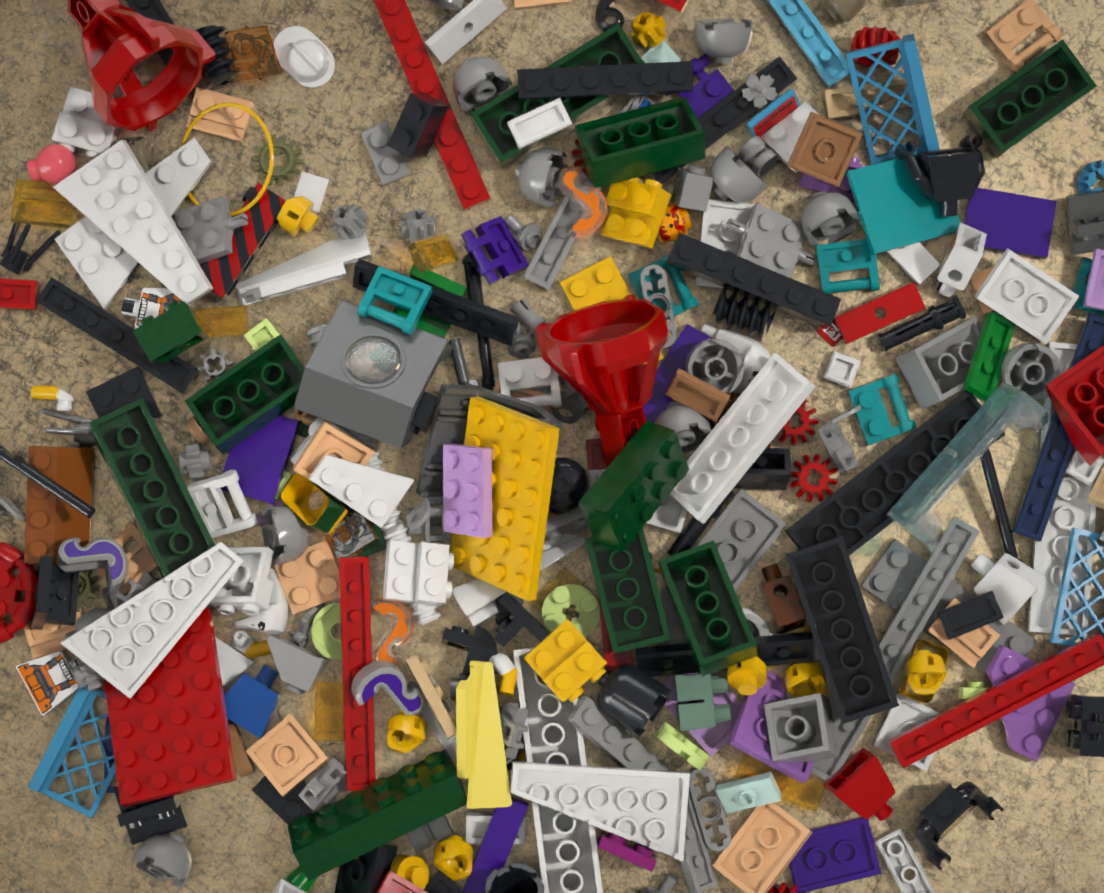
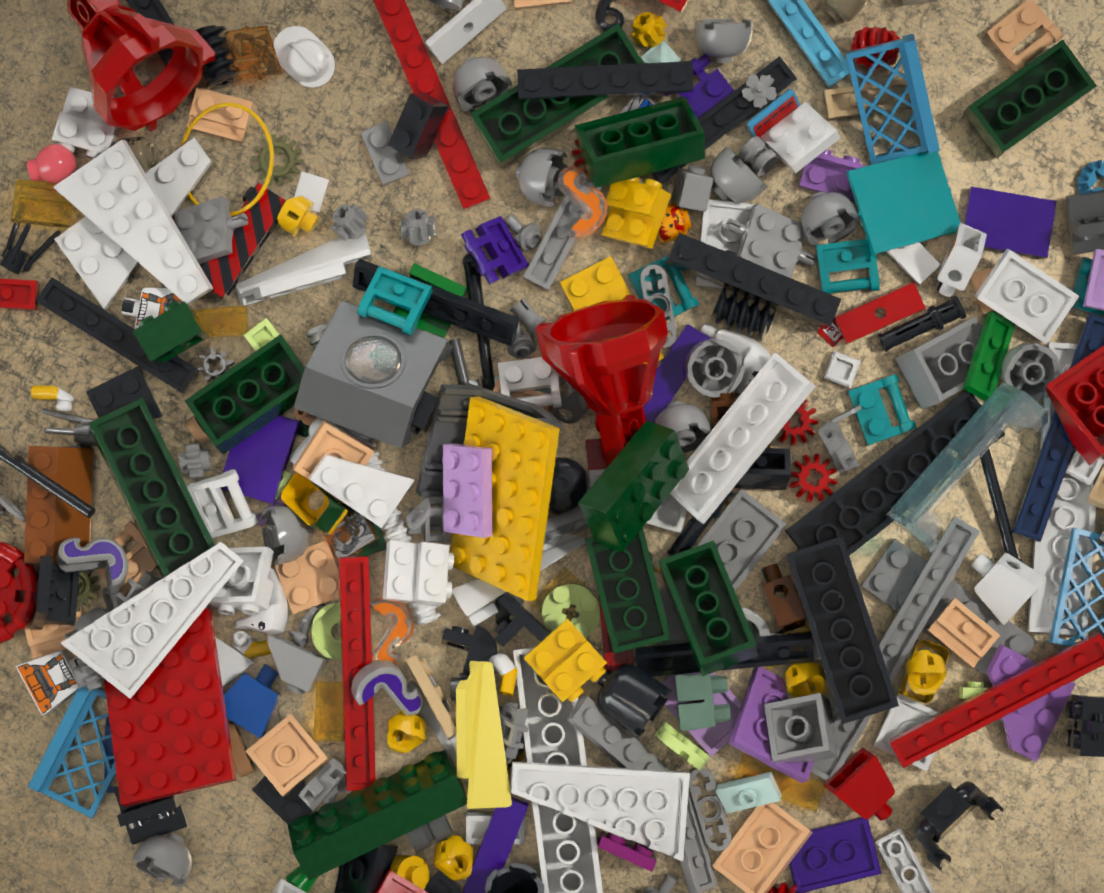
(433, 253): clear yellow plate -> none
(539, 123): white tile -> none
(697, 395): medium nougat tile -> none
(748, 677): yellow piece -> none
(824, 149): medium nougat tile -> none
(946, 173): black torso -> none
(970, 615): black tile -> none

